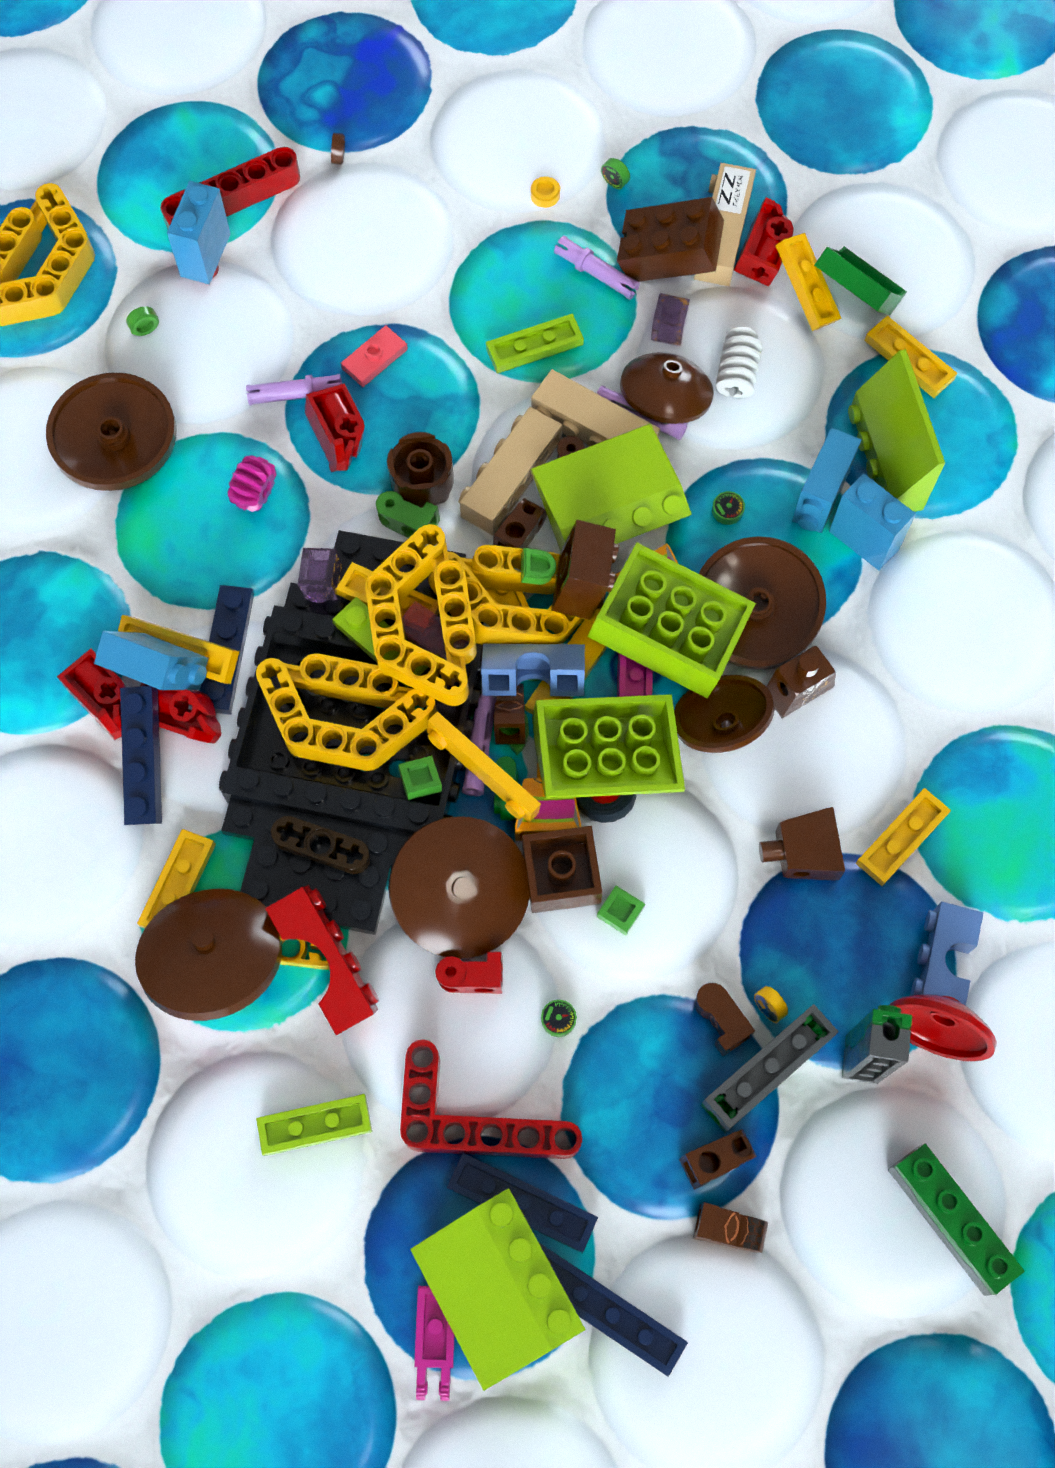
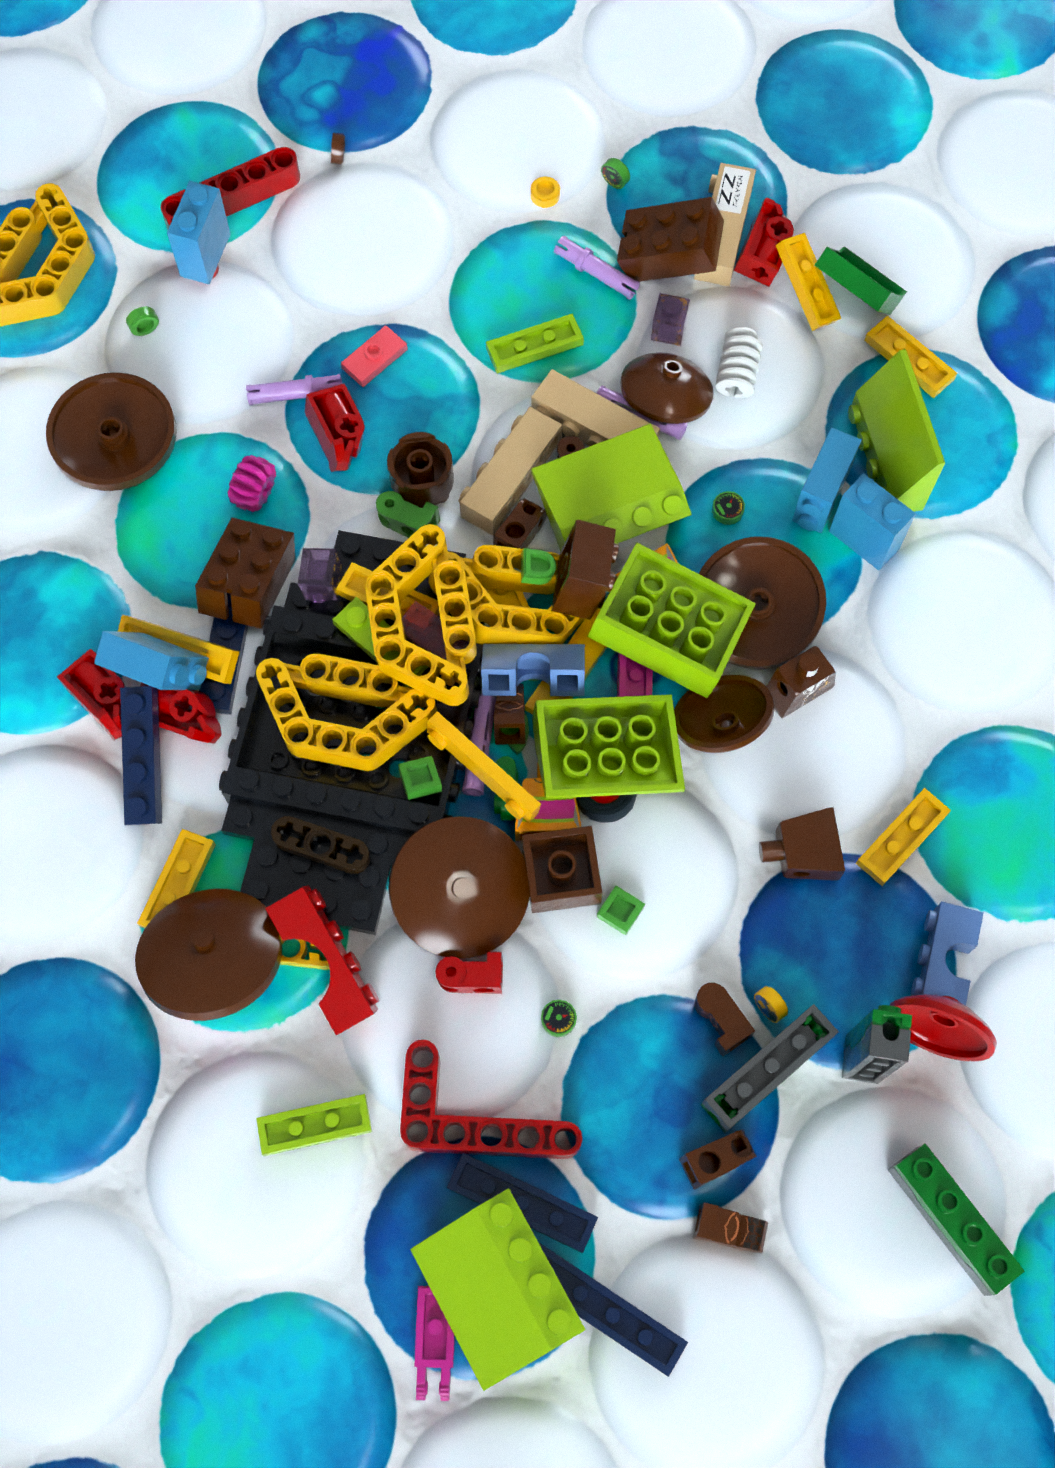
(250, 566): none -> reddish brown piece

